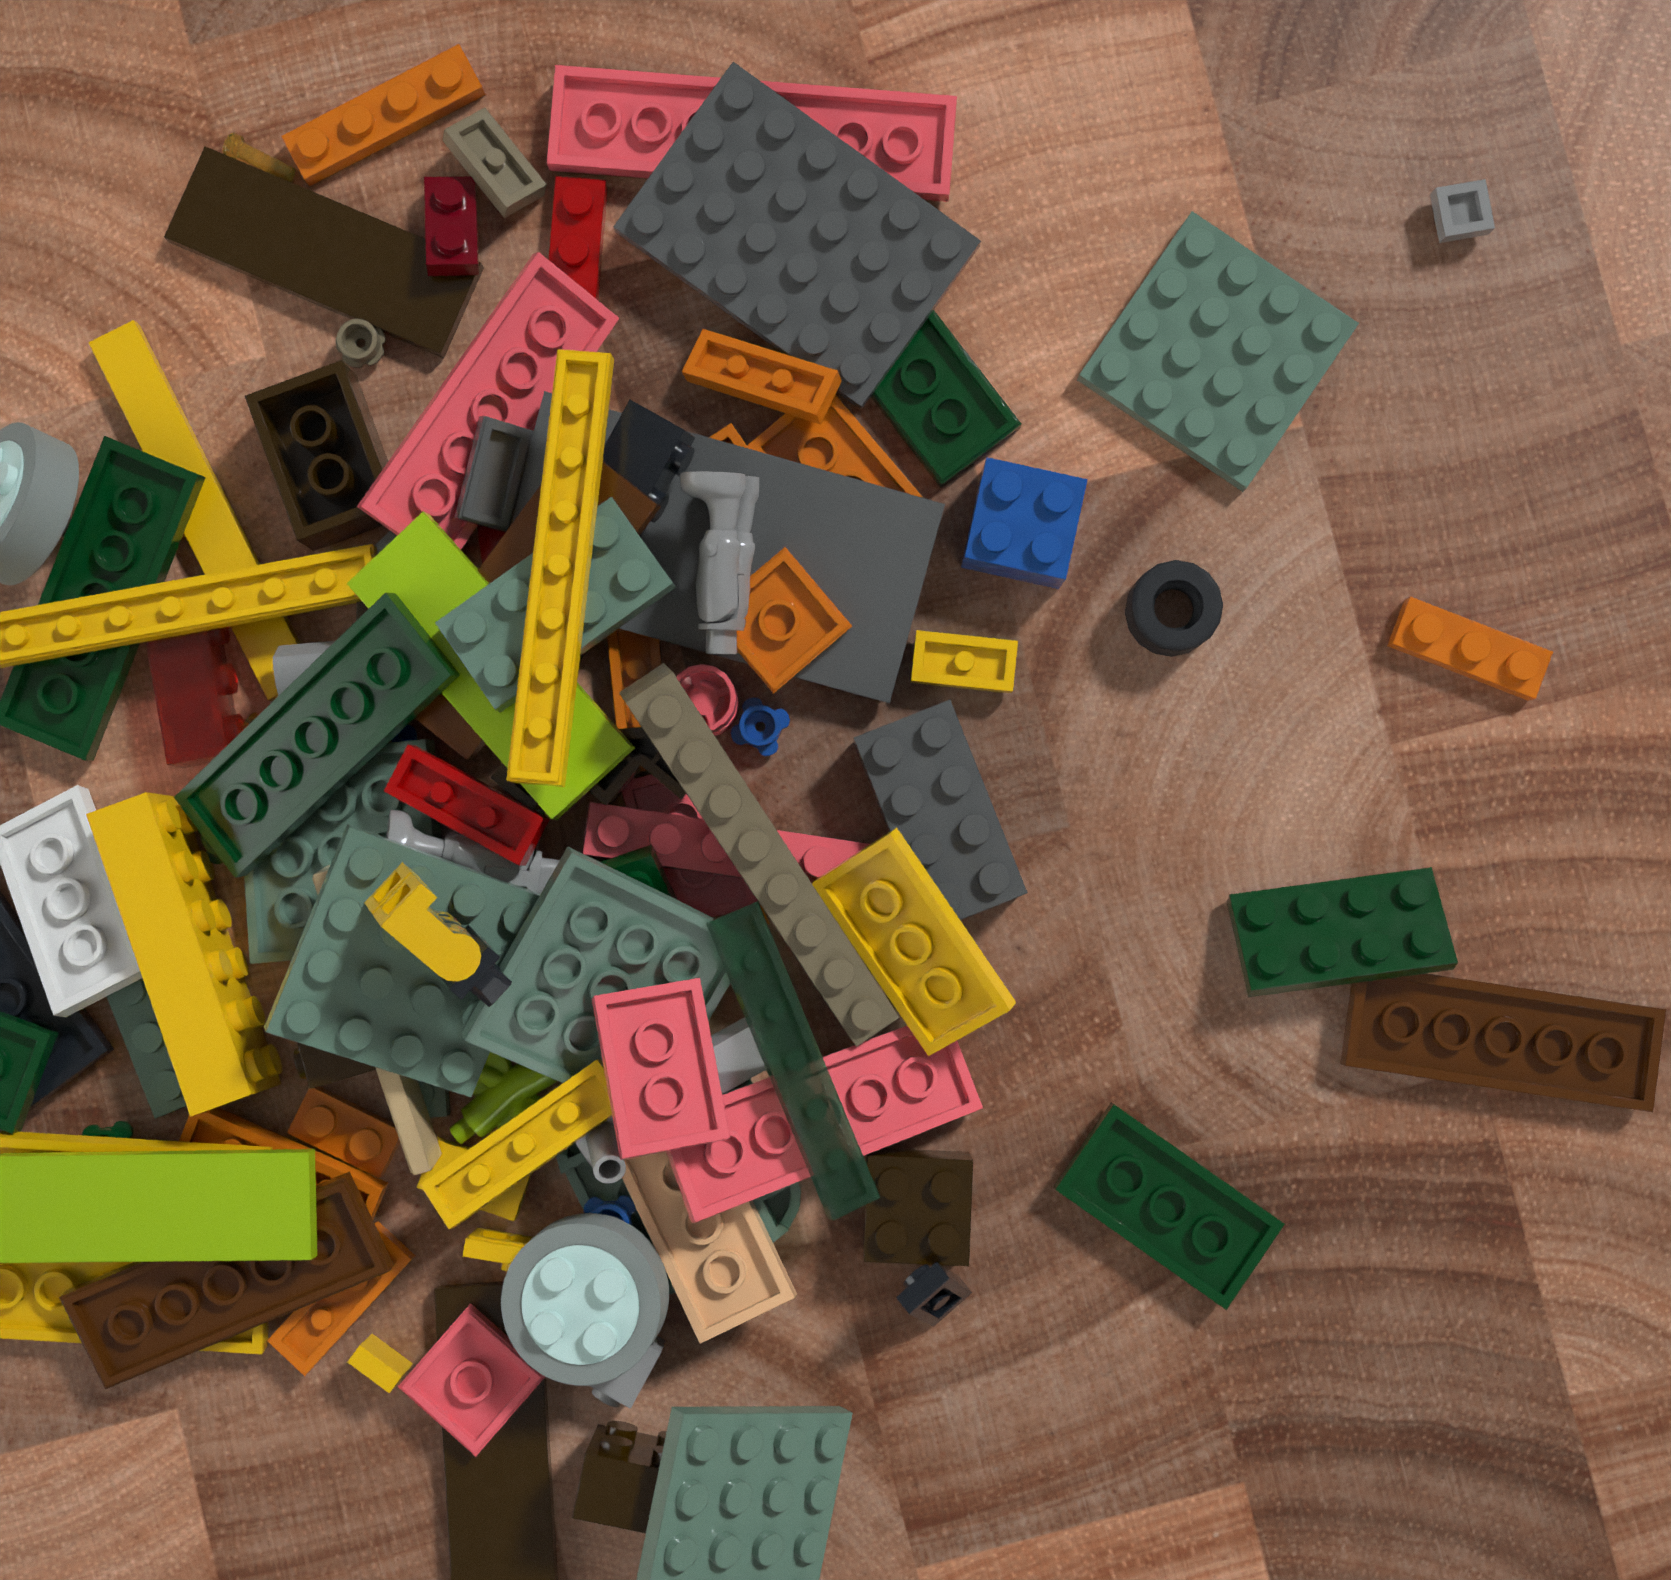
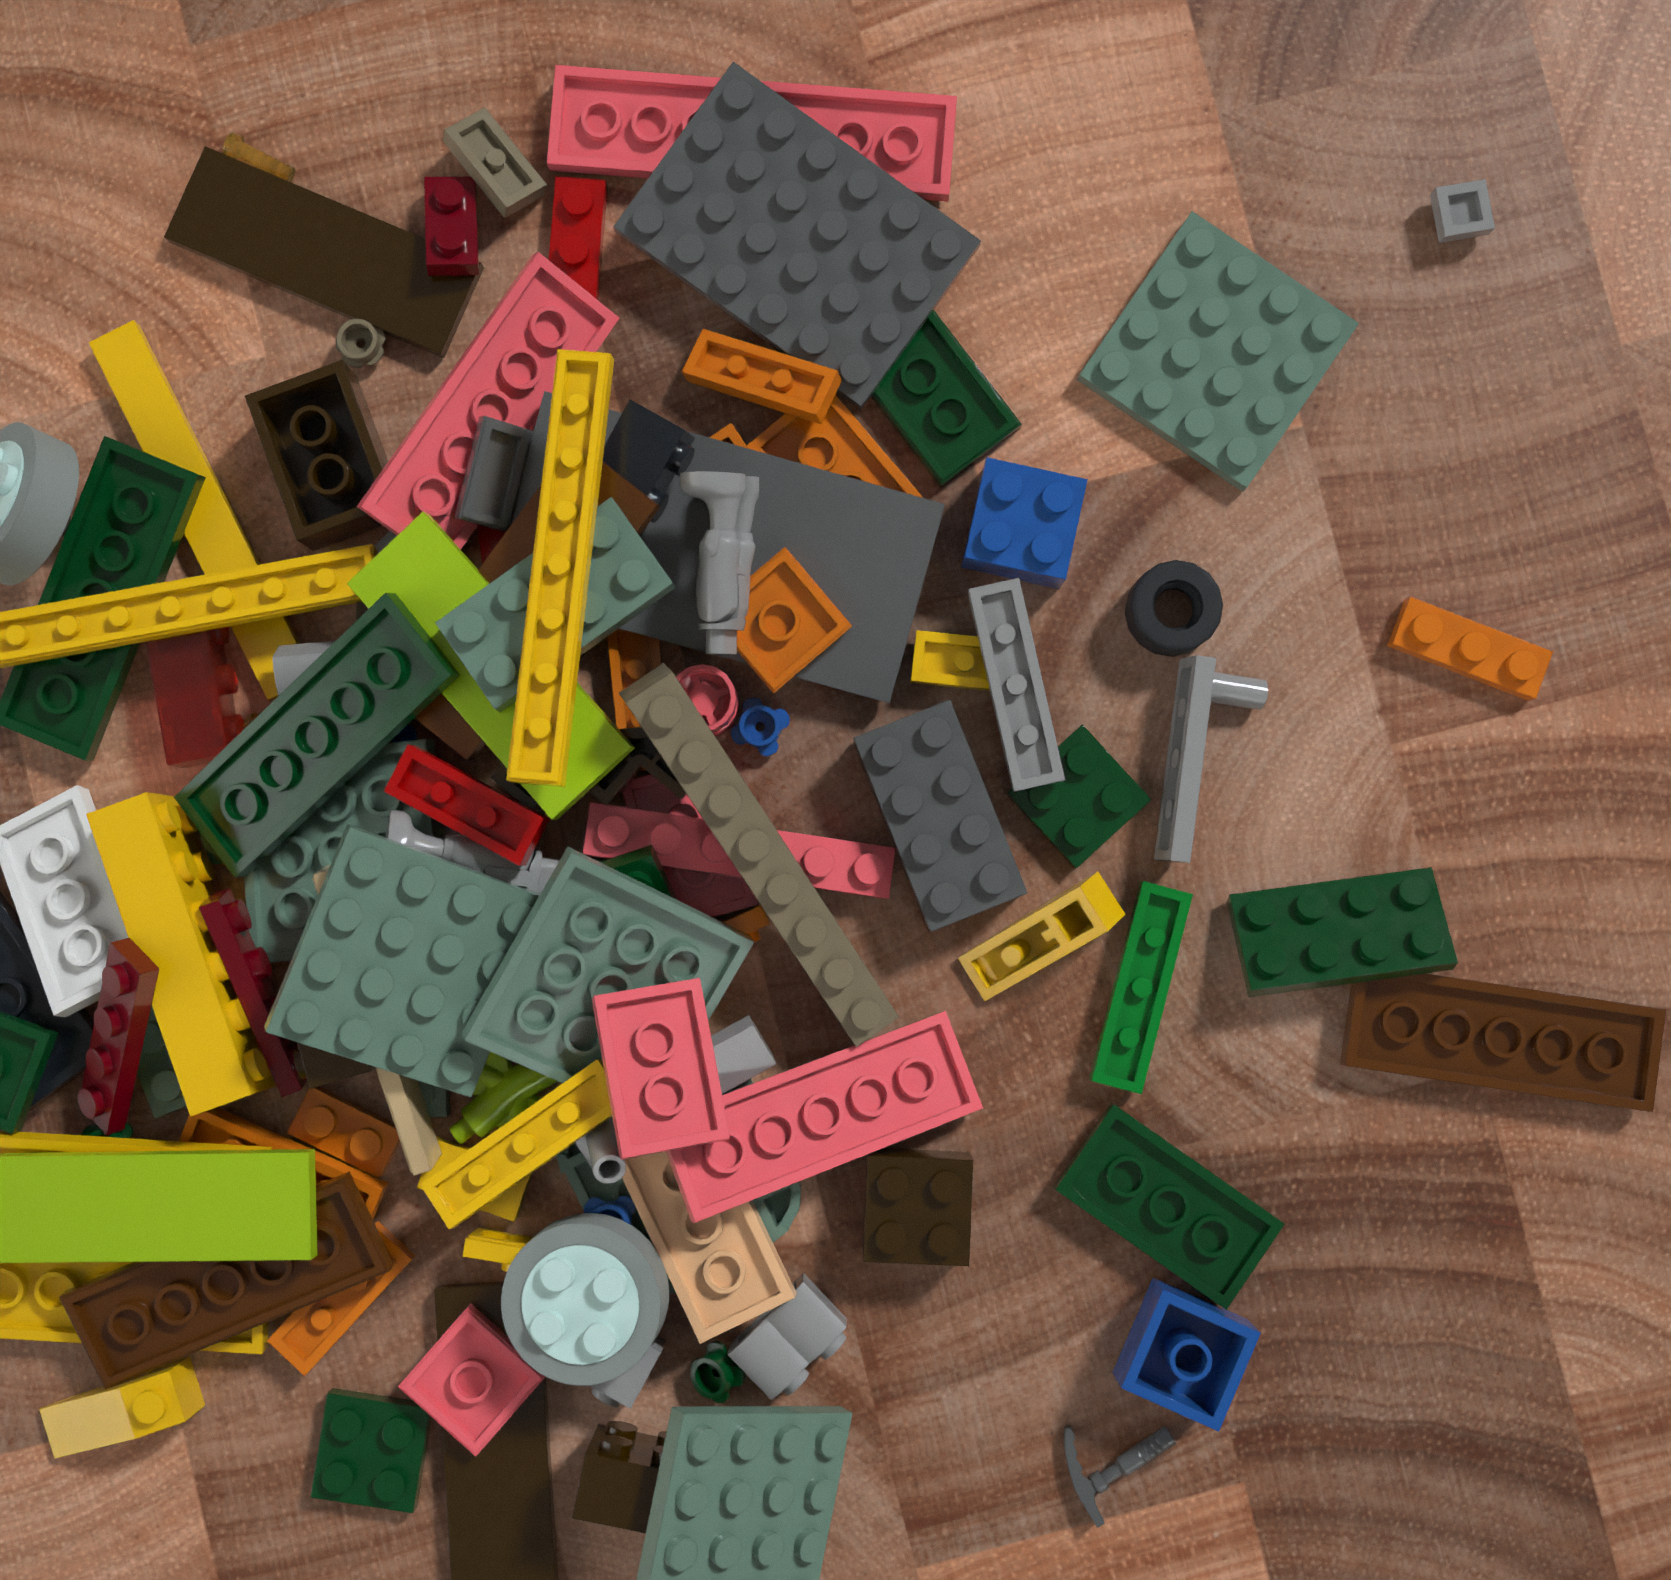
(117, 1035): none -> dark red plate
(123, 1411): none -> yellow slope
(249, 974): none -> dark red plate
(371, 1451): none -> dark green plate
(380, 1363): yellow tile -> none
(383, 115): orange plate -> none
(437, 937): yellow hips -> none
(716, 1373): none -> dark green plate
(788, 1338): none -> light grey brick
(793, 1060): clear green tile -> none
(913, 943): yellow plate -> none
(932, 1293): black plate -> none
(1016, 684): none -> light grey plate
(1042, 936): none -> yellow slope
(1088, 804): none -> dark green plate
(1124, 1465): none -> dark grey piece
(1140, 987): none -> green plate
(1186, 1354): none -> blue brick
(1194, 692): none -> light grey piece

